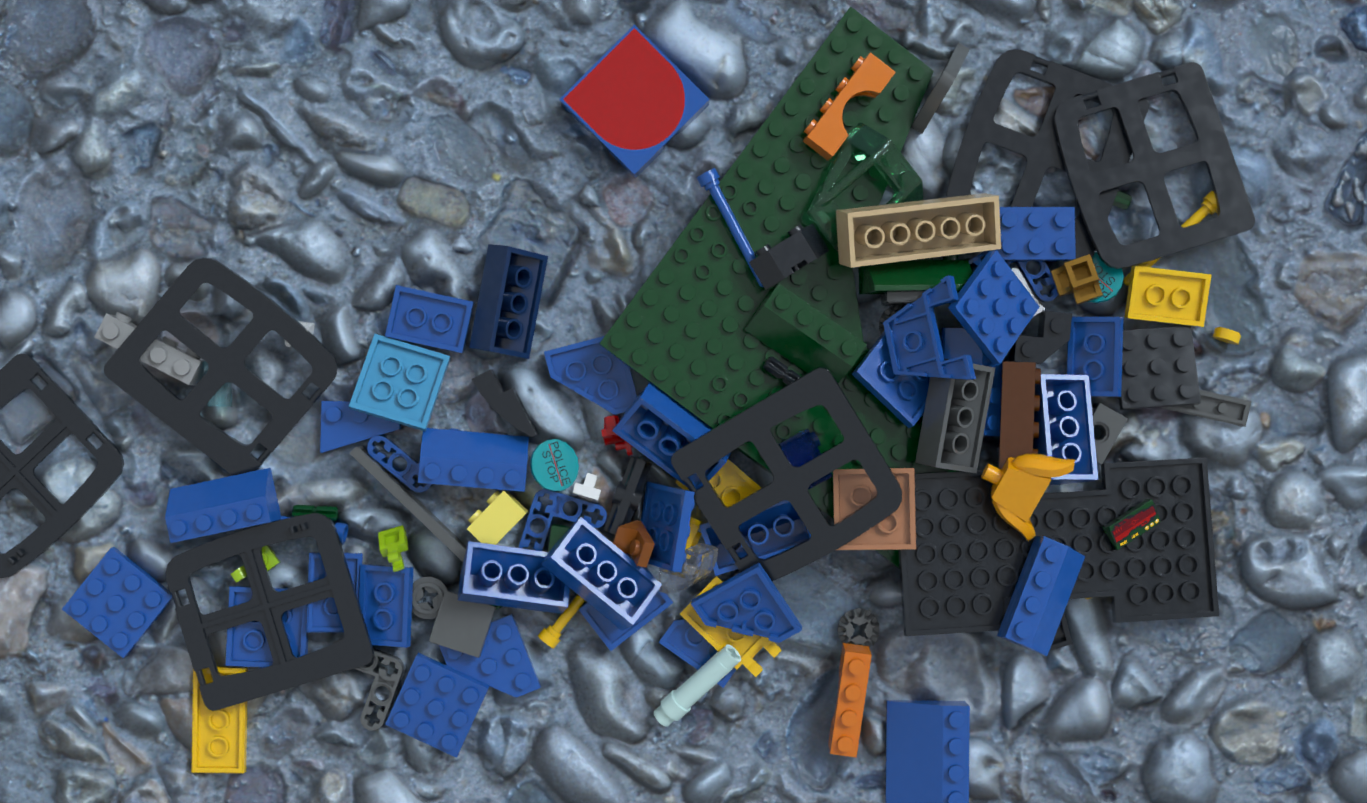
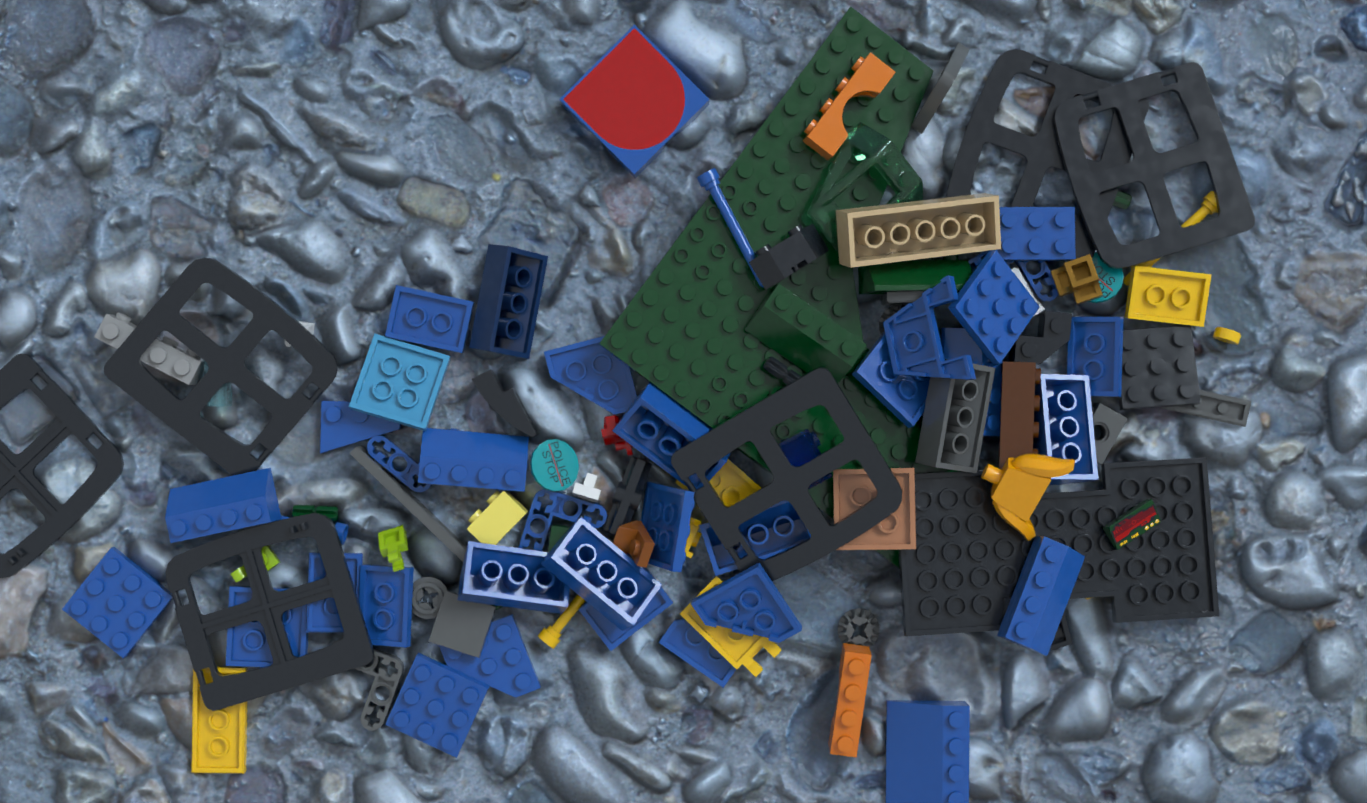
(679, 701): light aqua piece -> none
(697, 566): clear brick -> none

